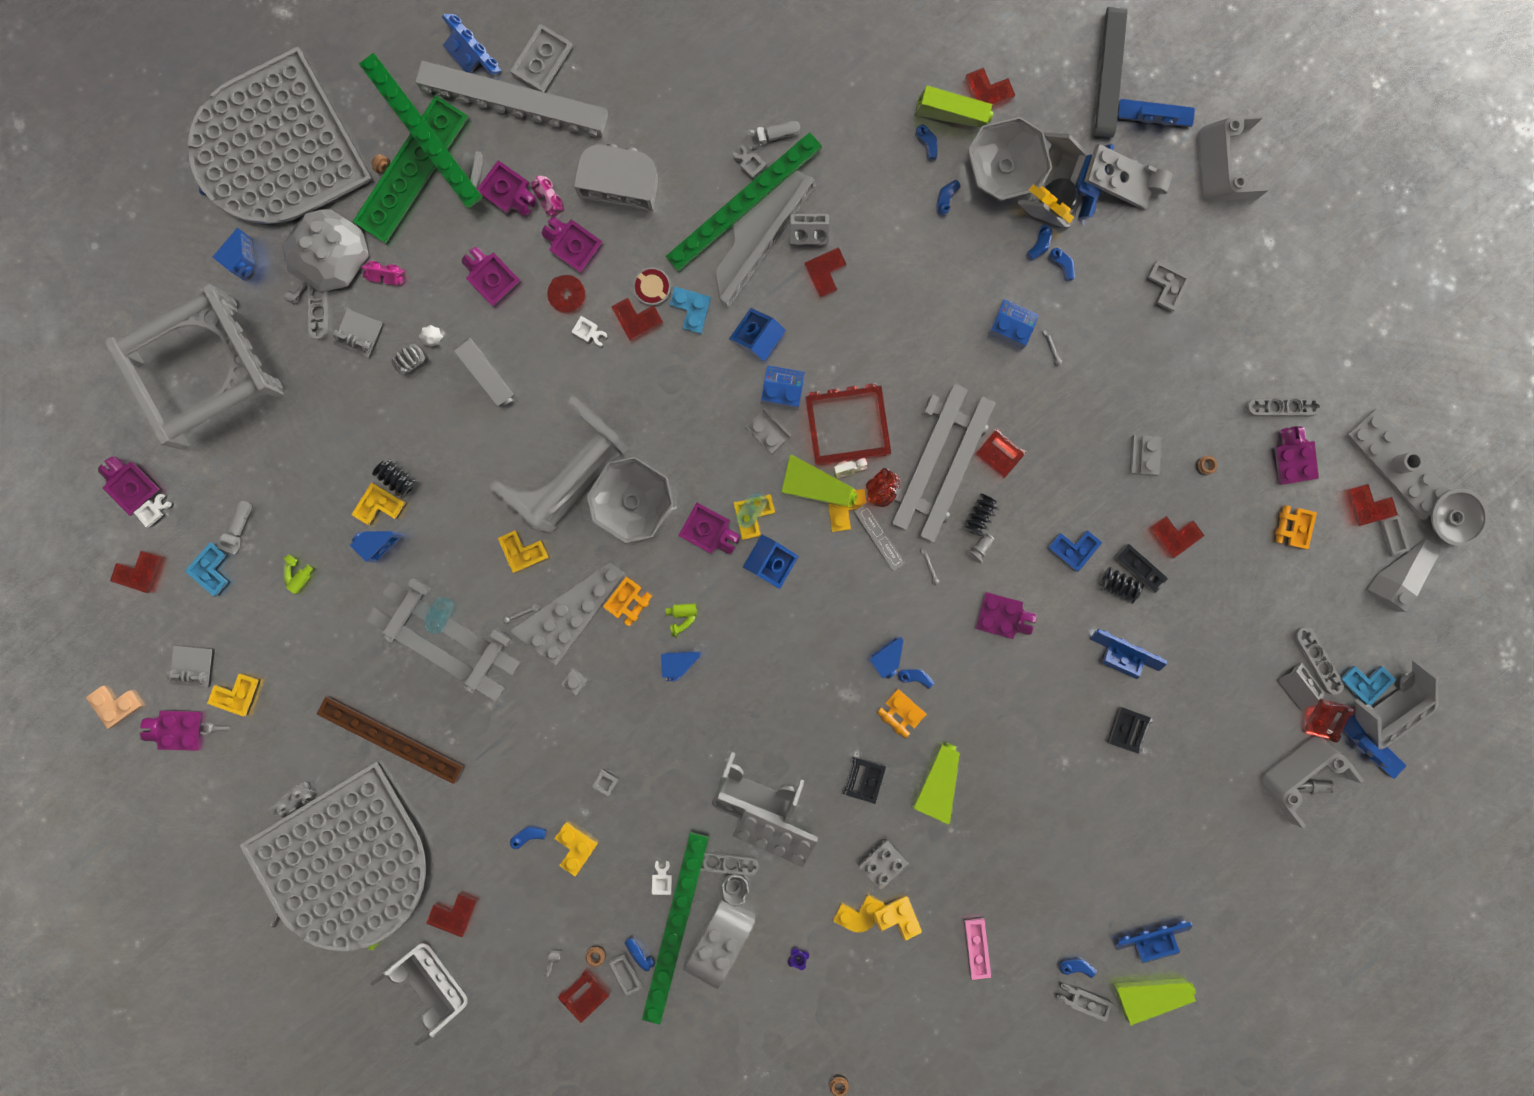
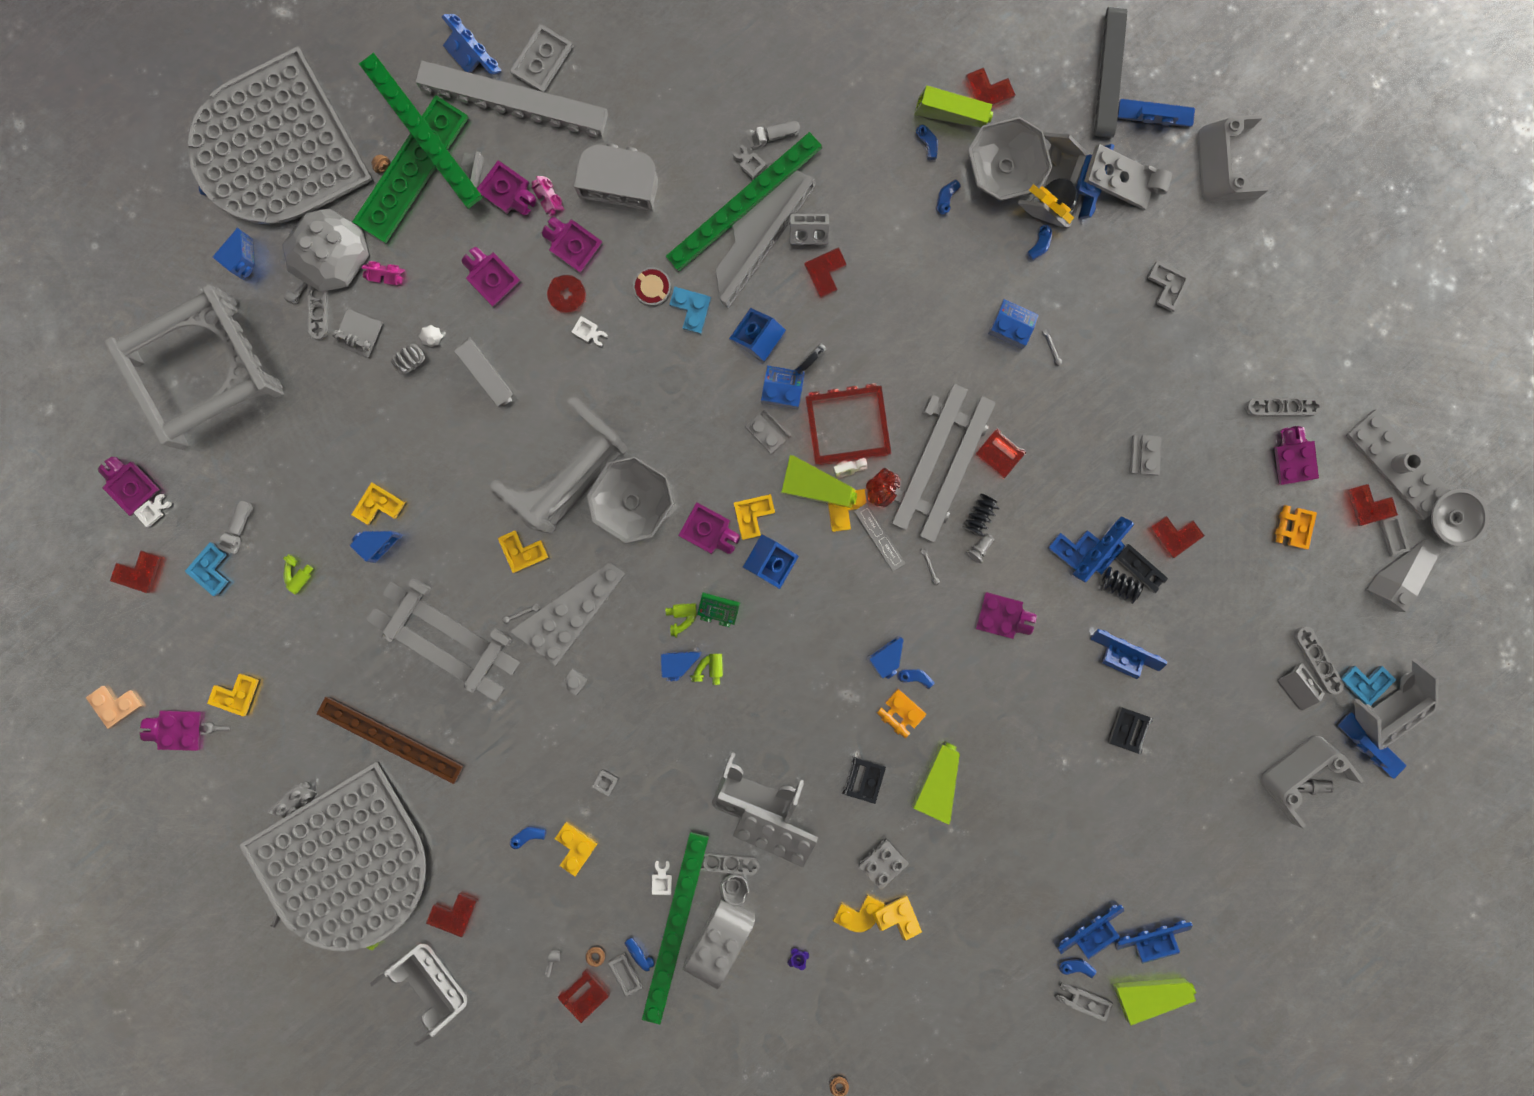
(190, 666): light grey hinge -> none
(393, 478): black piece -> none
(438, 615): clear light blue plate -> none
(622, 597): light orange plate -> none
(634, 323): clear red plate -> none
(715, 669): none -> lime plant
(718, 609): none -> green slope
(751, 510): clear light blue plate -> none
(810, 359): none -> black tile
(977, 948): bright pink plate -> none
(1064, 261): blue arm -> none
(1096, 936): none -> blue bracket
(1105, 551): none -> blue bracket
(1213, 465): medium nougat plate -> none
(1323, 717): clear red plate -> none

